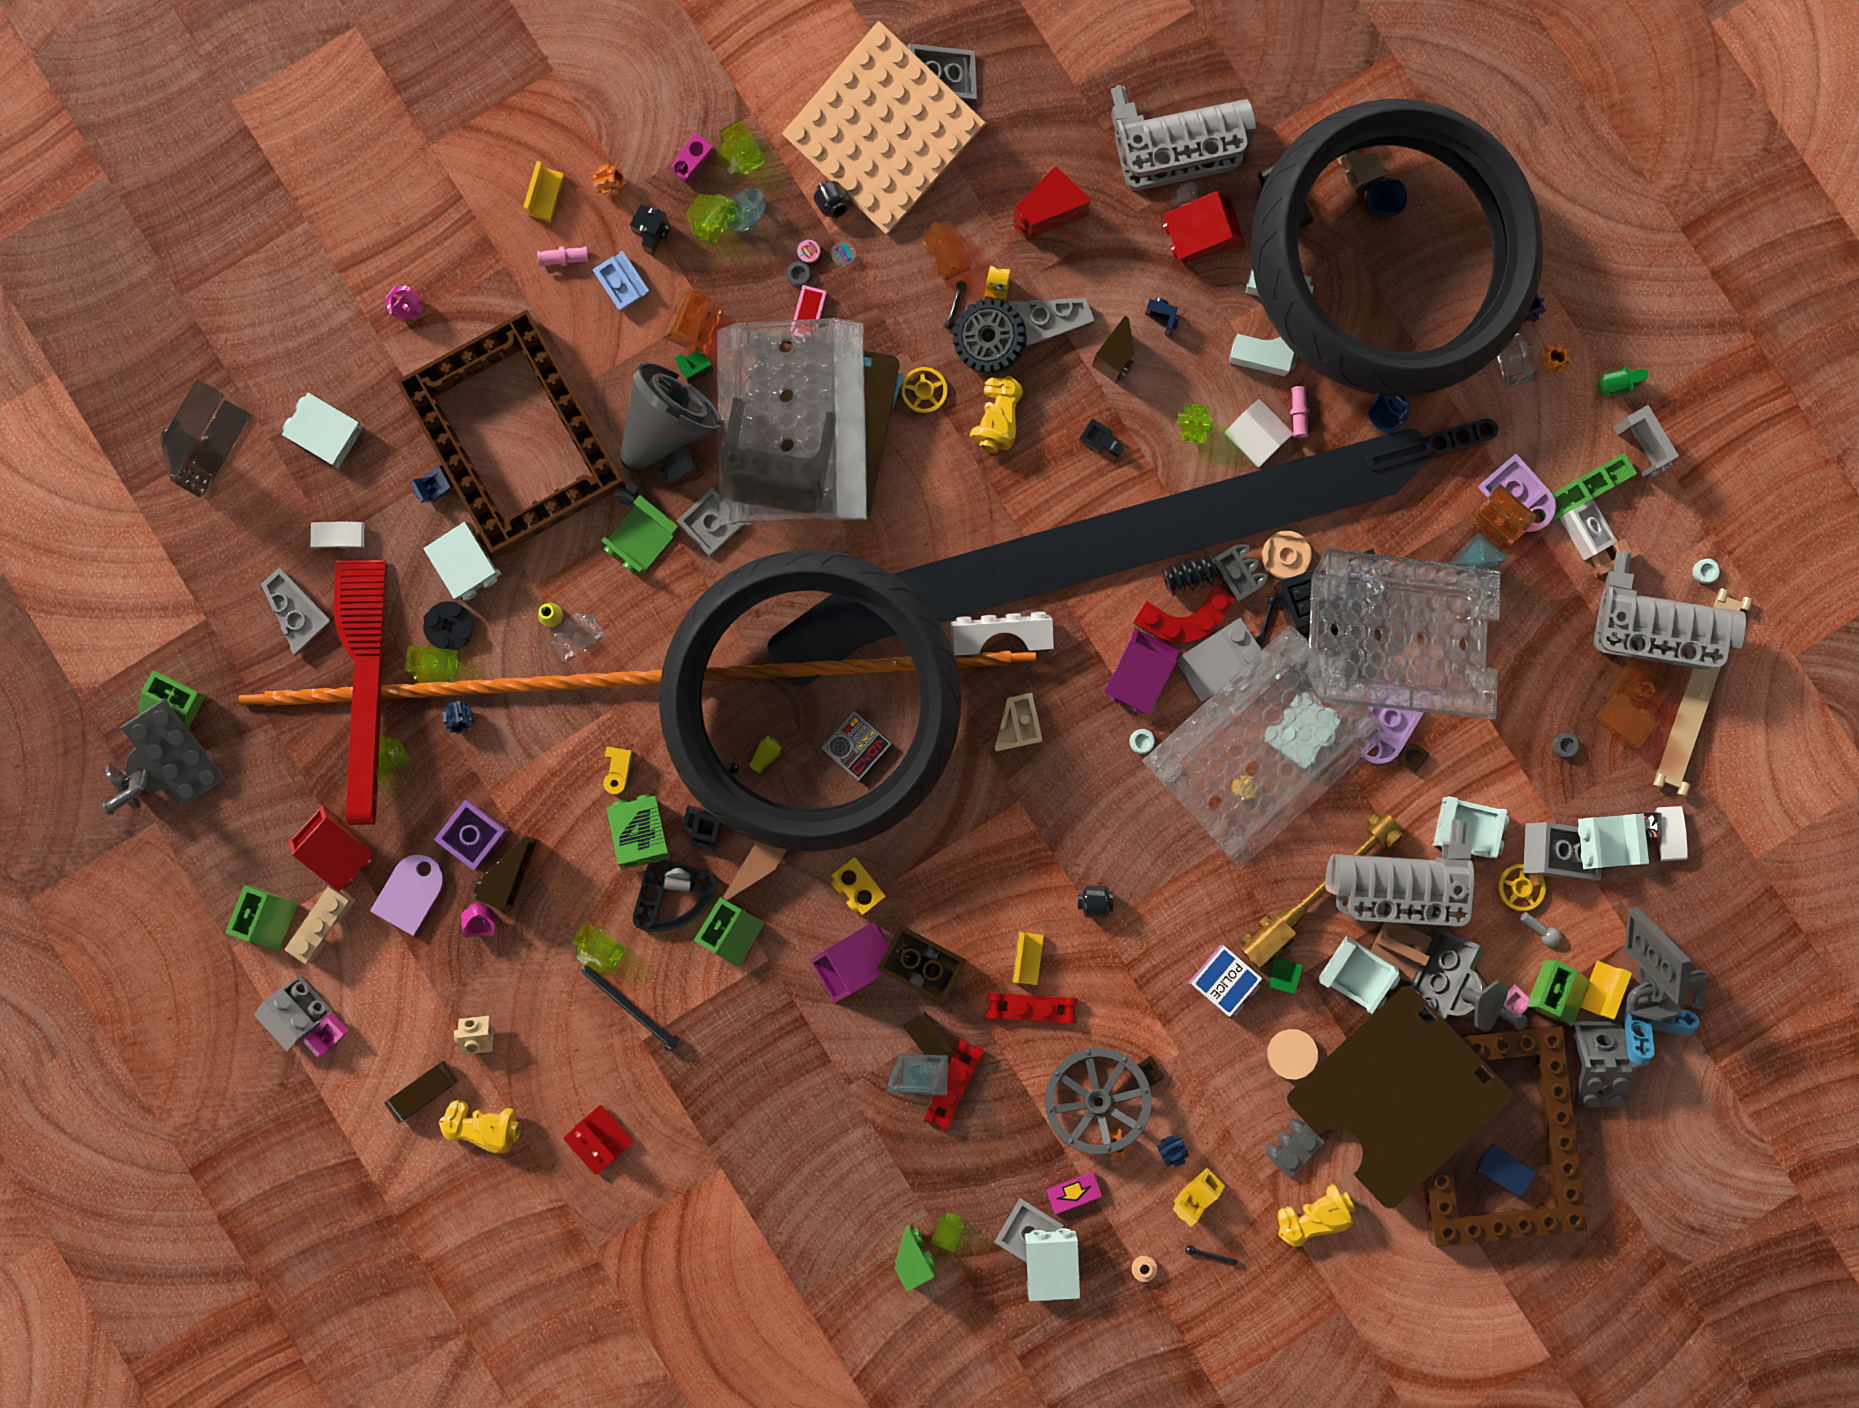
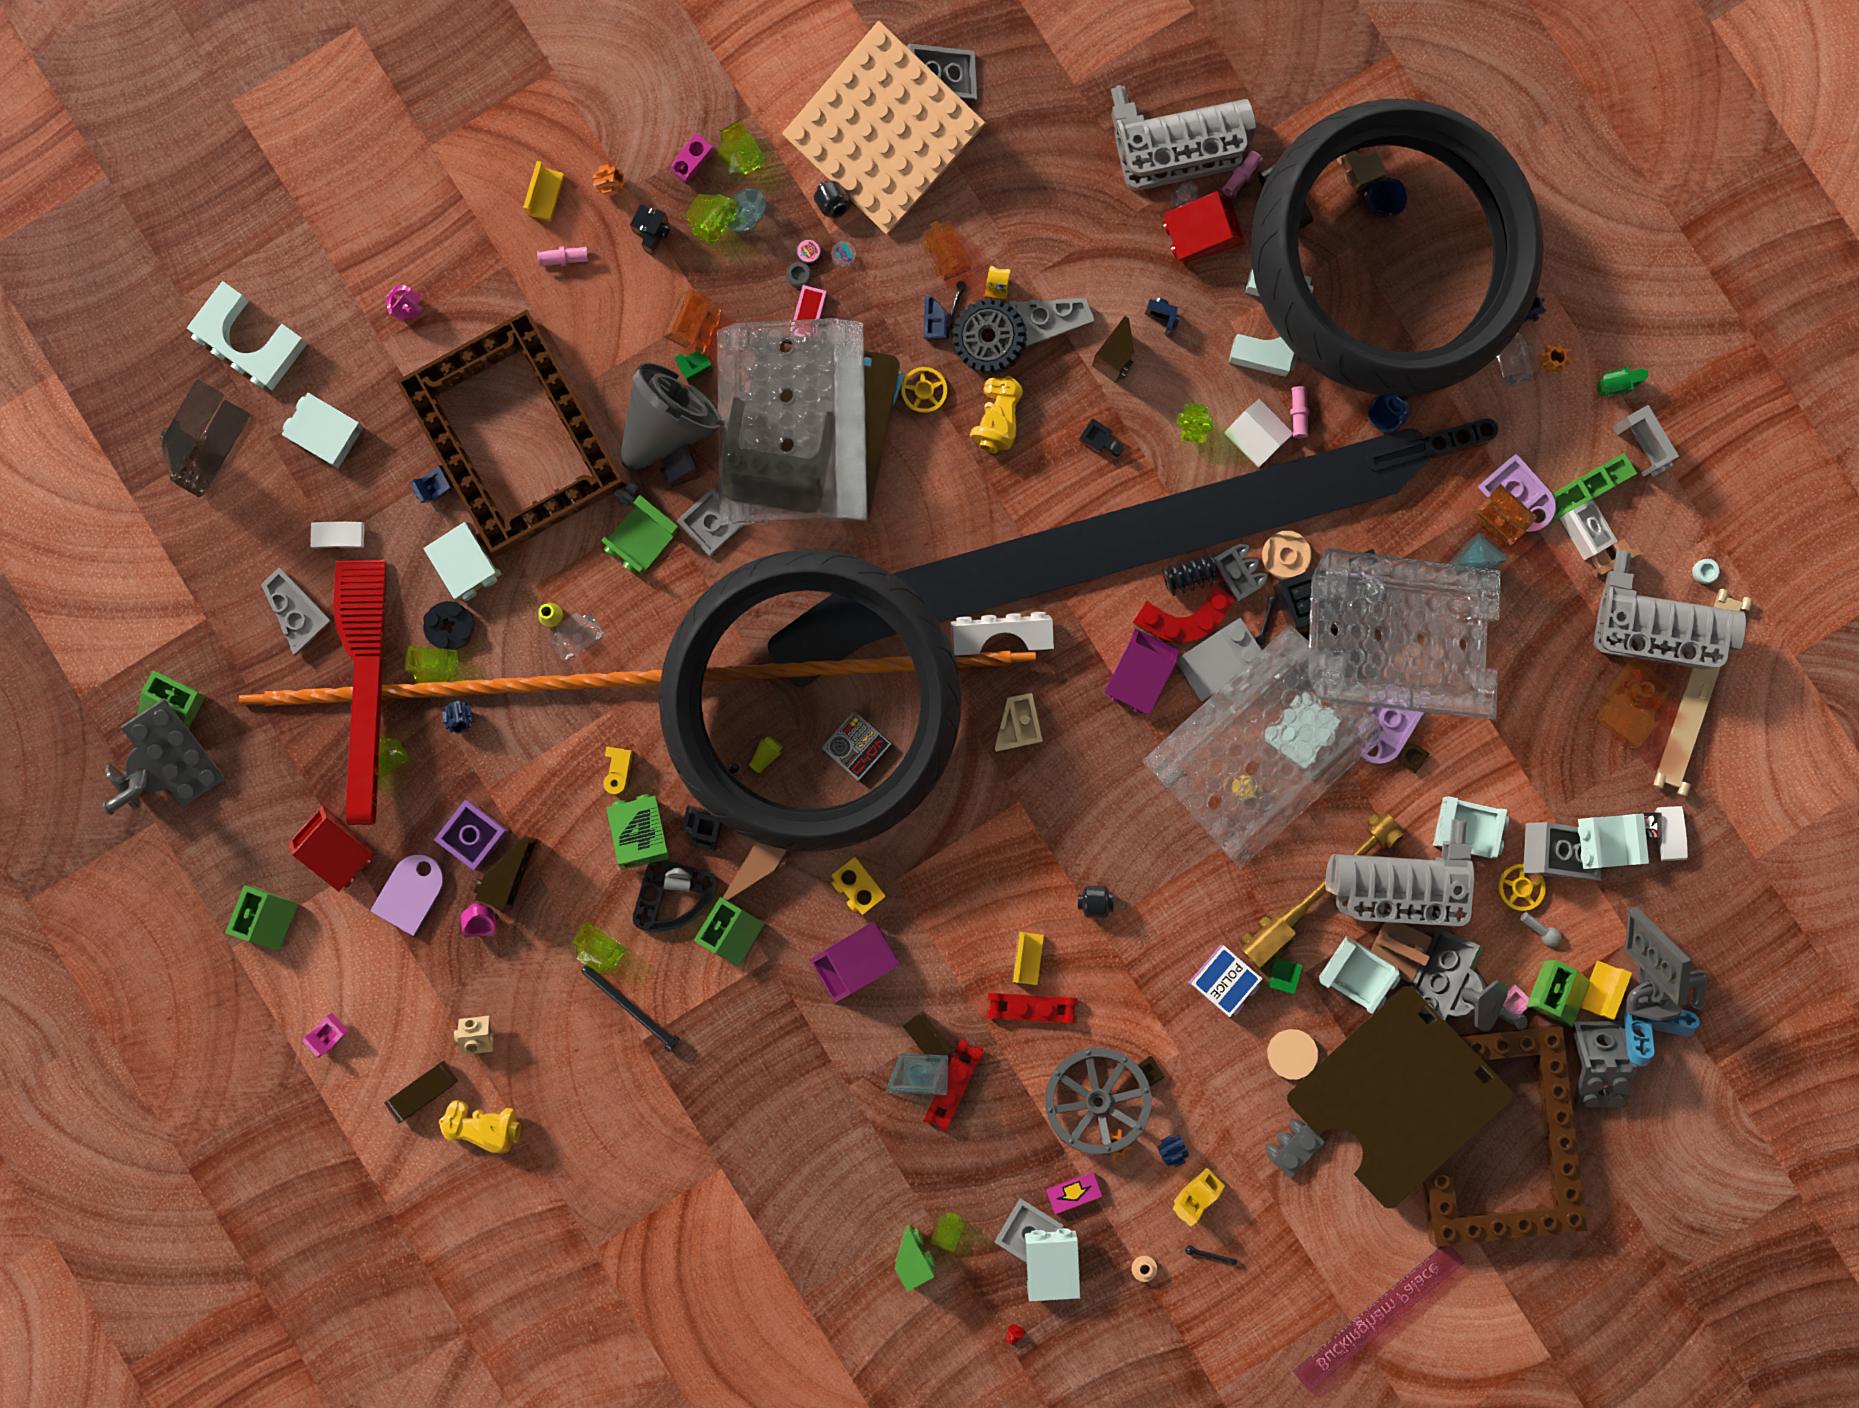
(213, 327): none -> light aqua arch
(292, 1013): light grey slope -> none
(312, 933): tan arch -> none
(598, 1139): red bracket -> none
(621, 281): light blue plate -> none
(921, 964): dark brown slope -> none
(935, 320): none -> dark blue tile
(1014, 1334): none -> red piece
(1050, 205): red slope -> none
(1142, 741): light aqua tile -> none
(1242, 174): none -> bright pink pin
(1323, 1217): yellow animal -> none
(1378, 1317): none -> clear pink tile
(1505, 1170): dark blue slope -> none
(1566, 745): dark grey tile -> none

